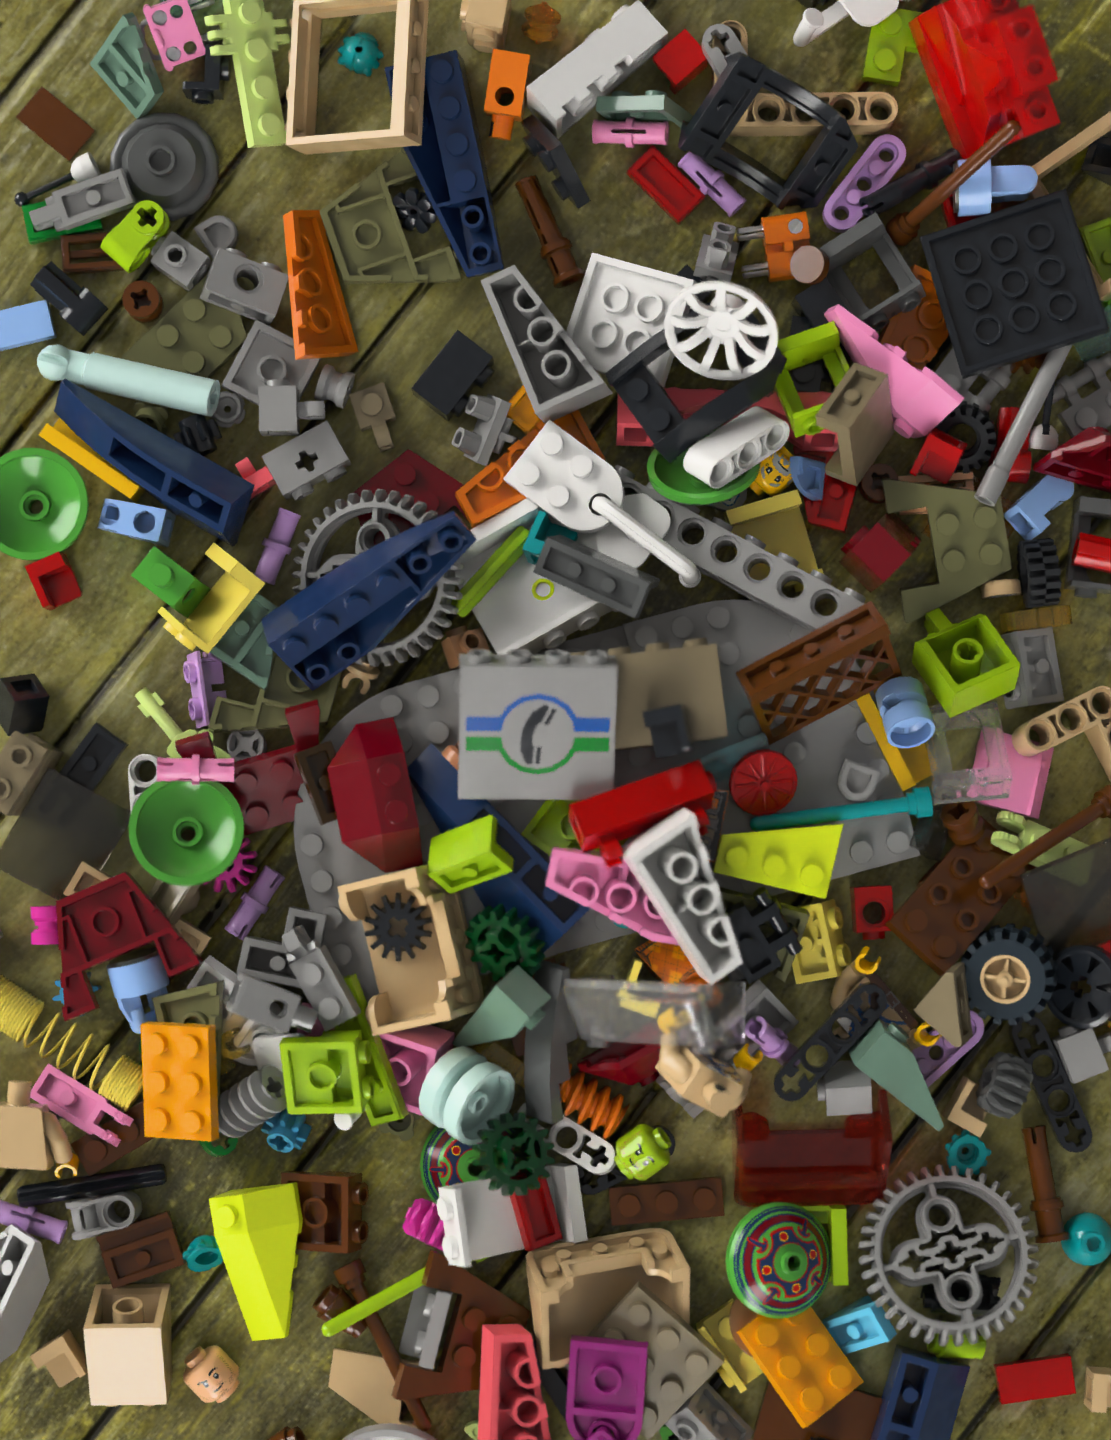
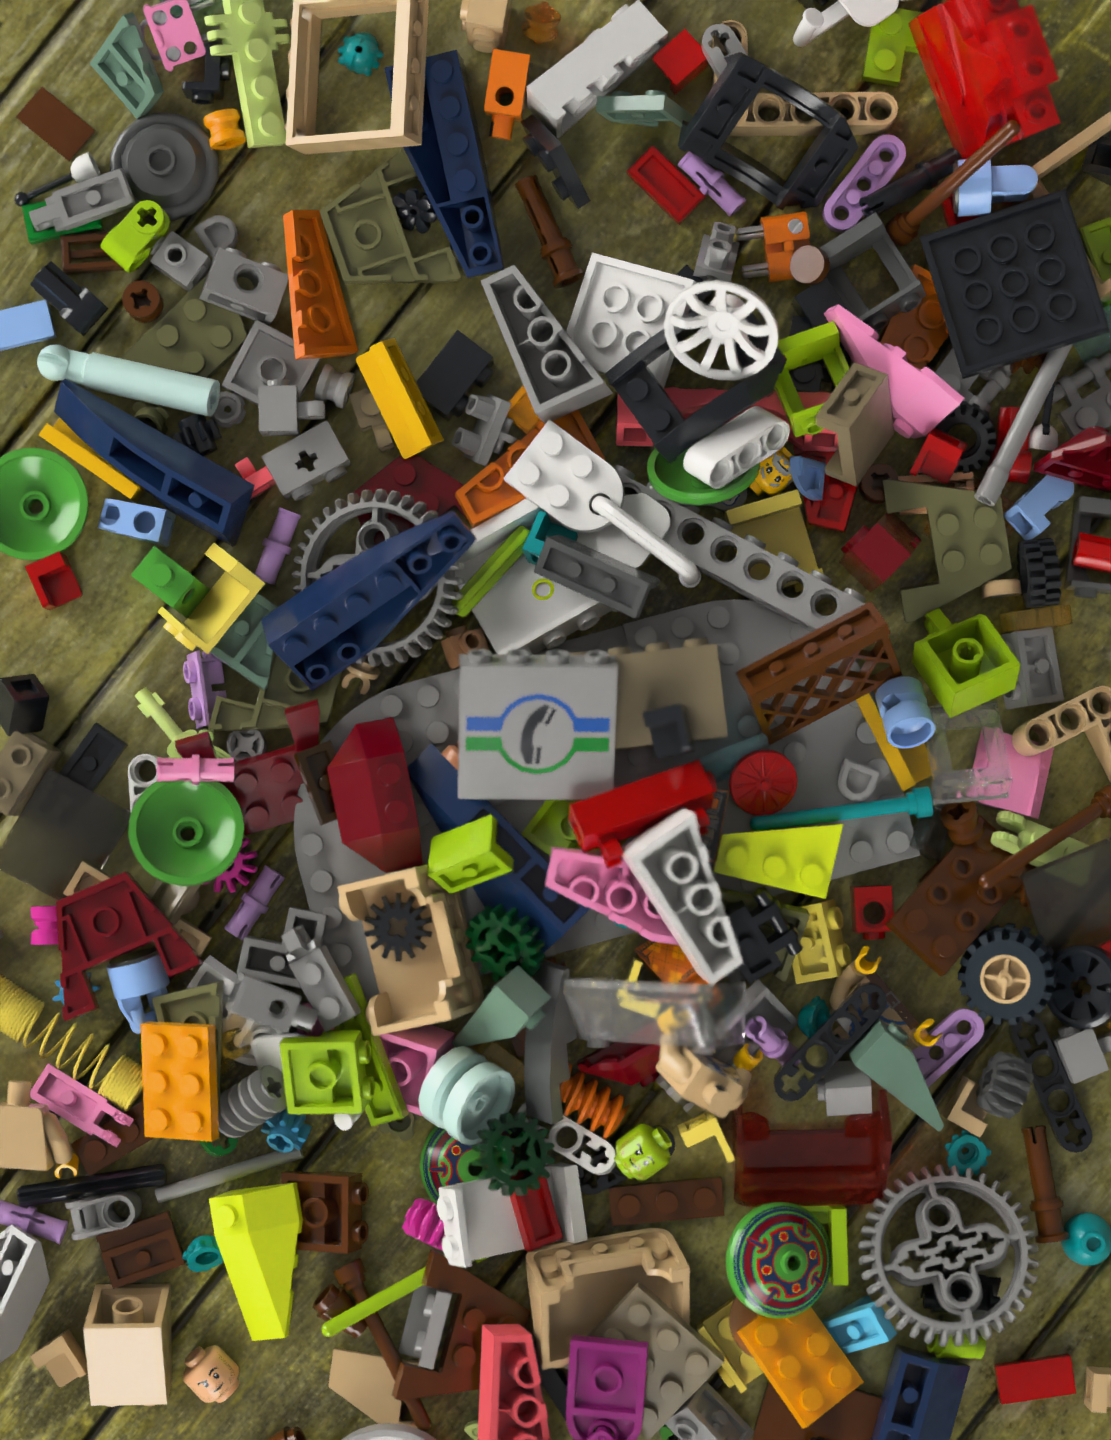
(224, 129): none -> light orange wheel
(226, 1174): none -> light grey bar
(399, 398): none -> yellow panel
(605, 132): bright pink pin -> none
(701, 1128): none -> light yellow panel
(812, 1016): none -> teal animal
(948, 1007): dark tan slope -> none

